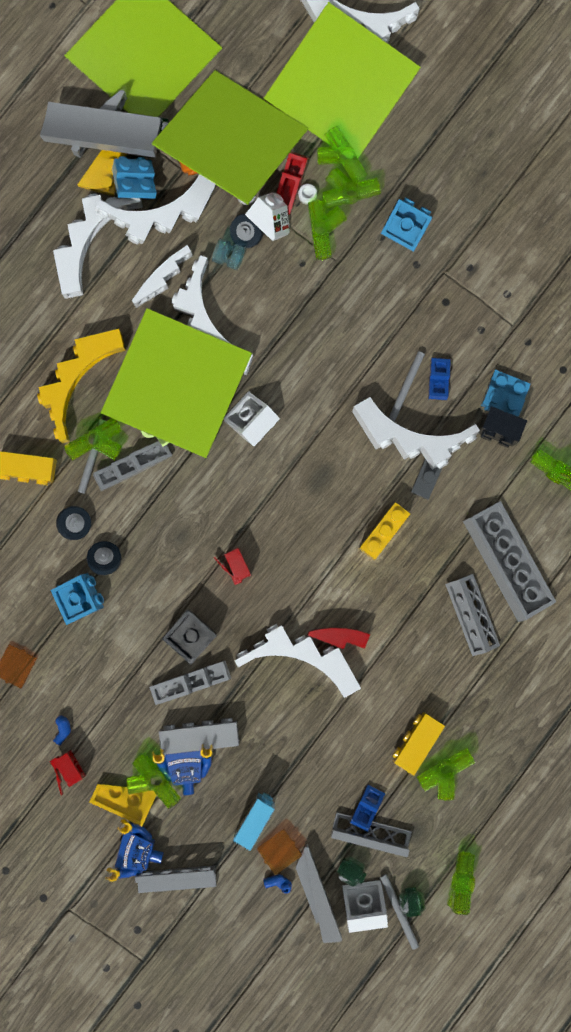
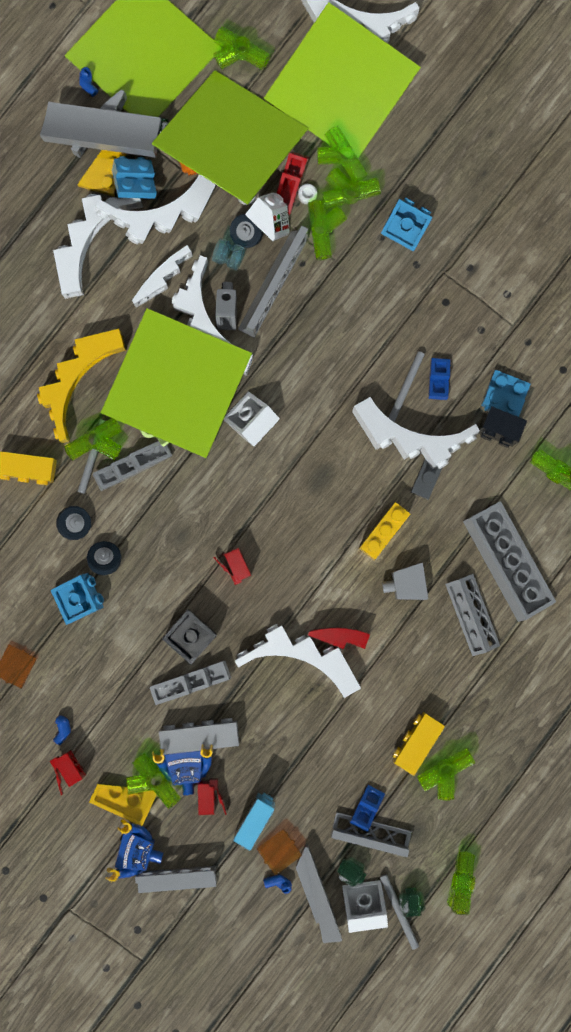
(85, 81): none -> blue arm
(206, 797): none -> red piece
(226, 307): none -> light grey torso
(231, 53): none -> clear neon green piece
(274, 282): none -> light grey arch
(408, 583): none -> light grey torso

